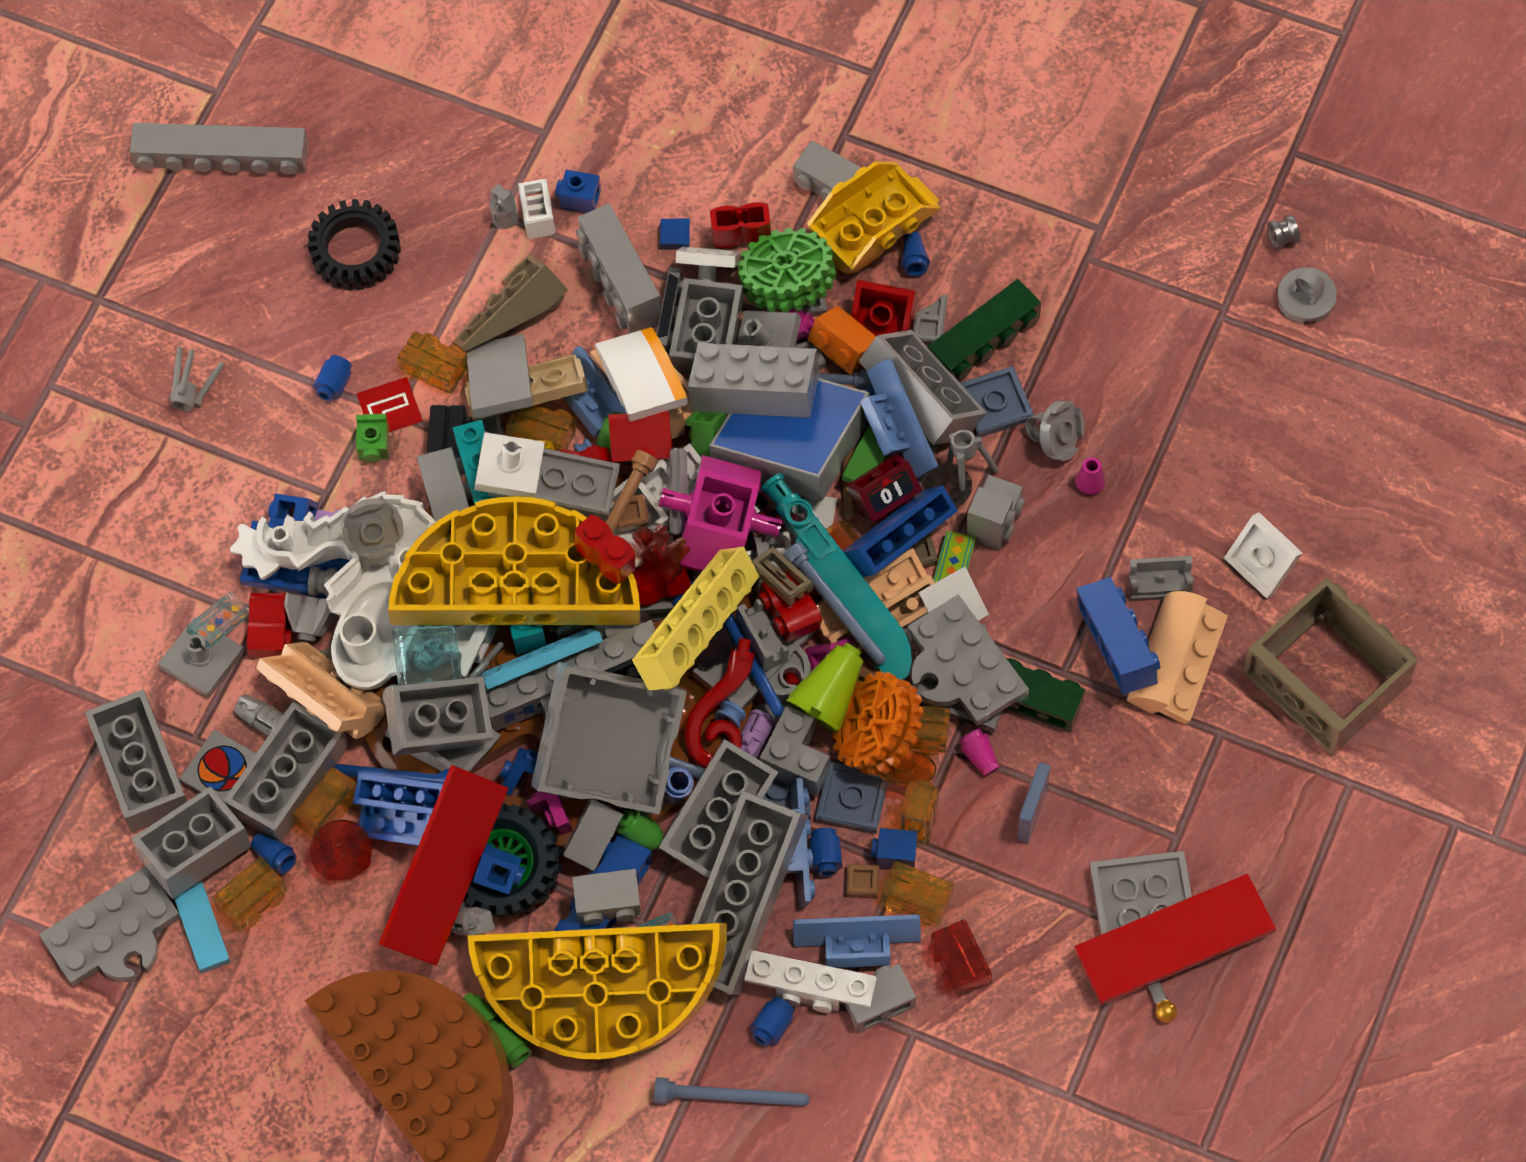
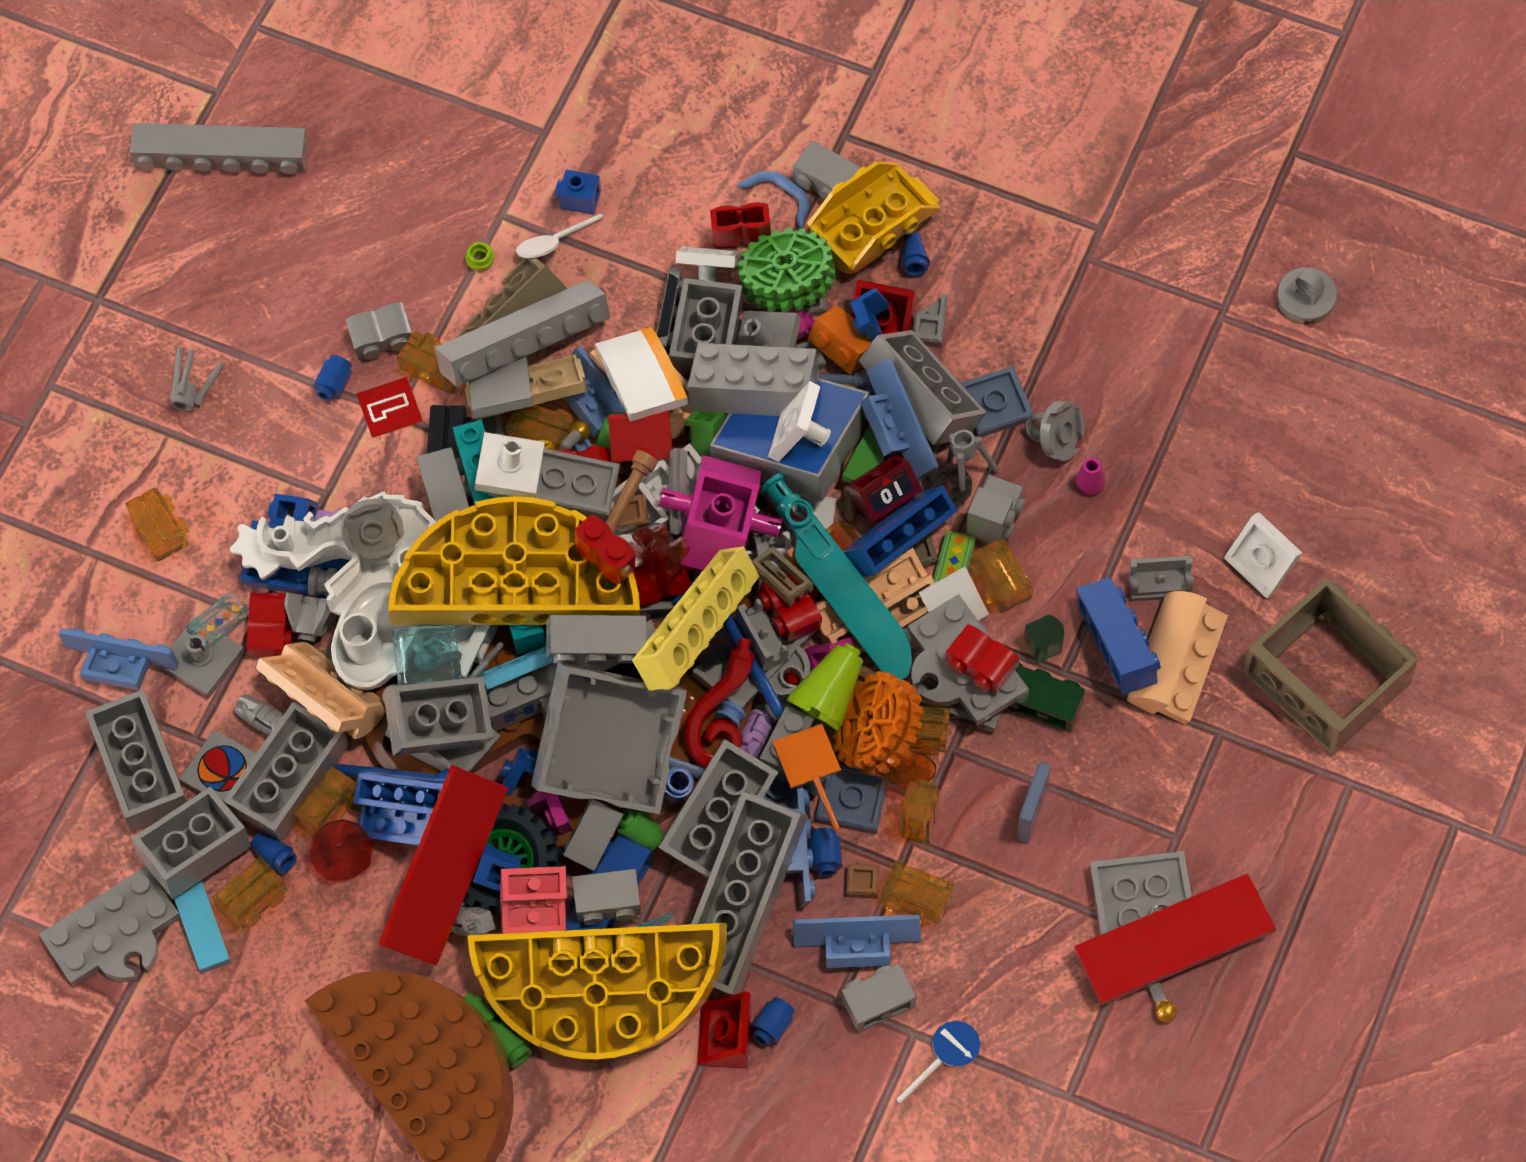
(116, 660): none -> medium blue bracket
(157, 524): none -> clear yellow brick
(360, 273): black tyre -> none
(372, 437): bright green brick -> none
(379, 330): none -> light grey brick
(479, 249): none -> lime plate
(503, 208): light grey hinge -> none
(522, 333): none -> light grey brick
(533, 899): none -> coral slope
(541, 224): white slope -> none
(545, 244): none -> white piece
(579, 431): none -> piece
(594, 638): none -> light grey brick
(618, 270): light grey brick -> none
(667, 1091): sand blue piece -> none
(674, 233): blue tile -> none
(725, 1031): none -> red slope
(787, 185): none -> medium blue animal
(796, 423): none -> white tile
(798, 557): sand blue piece -> none
(807, 758): none -> orange piece
(810, 983): white bracket -> none
(865, 311): none -> blue bracket
(894, 846): blue brick -> none
(954, 1045): none -> blue piece
(960, 959): clear red brick -> none
(979, 751): dark pink cone -> none
(982, 659): none -> red brick
(987, 329): dark green brick -> none
(1001, 576): none -> clear yellow brick
(1045, 637): none -> clear green piece
(1283, 232): flat silver wheel -> none

